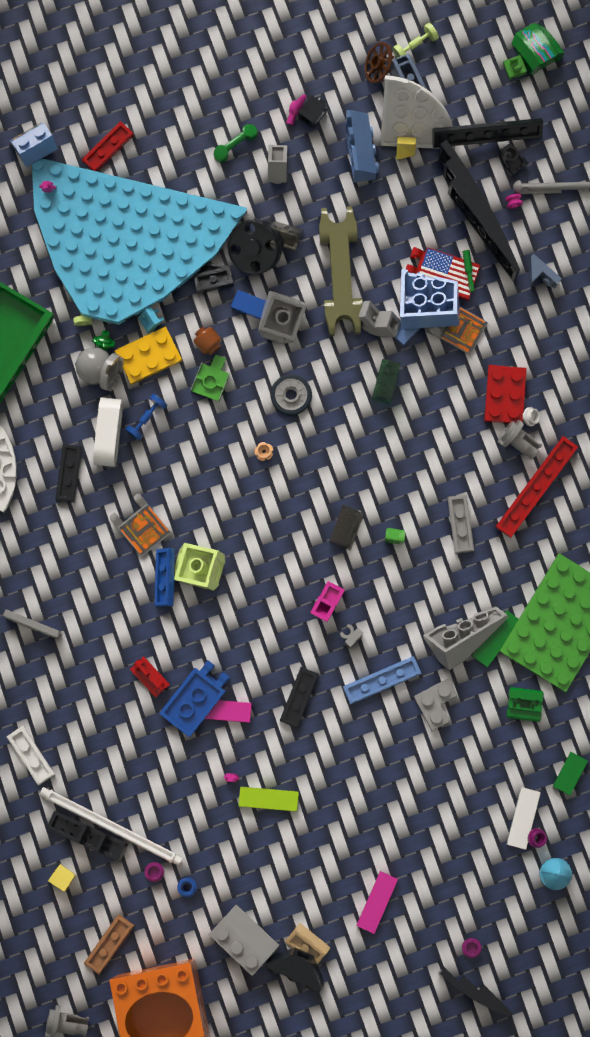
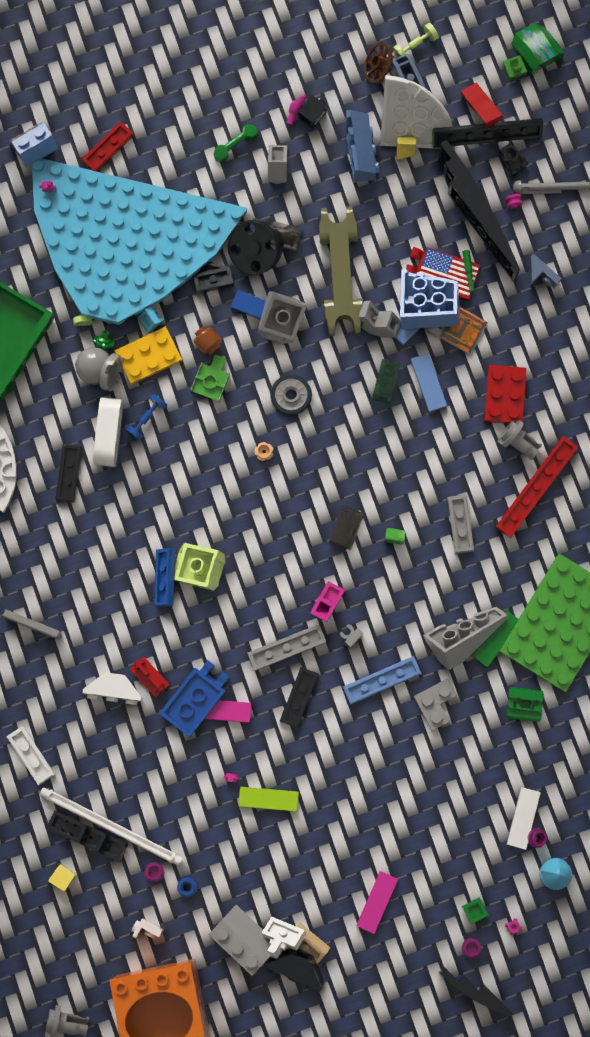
(109, 944): medium nougat tile -> none
(114, 688): none -> white slope
(143, 528): flag -> none
(150, 929): none -> white bracket
(282, 936): none -> white hinge
(286, 647): none -> light grey plate
(428, 382): none -> medium blue tile
(475, 910): none -> green plate
(481, 104): none -> red tile
(513, 926): none -> dark pink piece
(531, 416): white plate -> none
(570, 773): green tile -> none

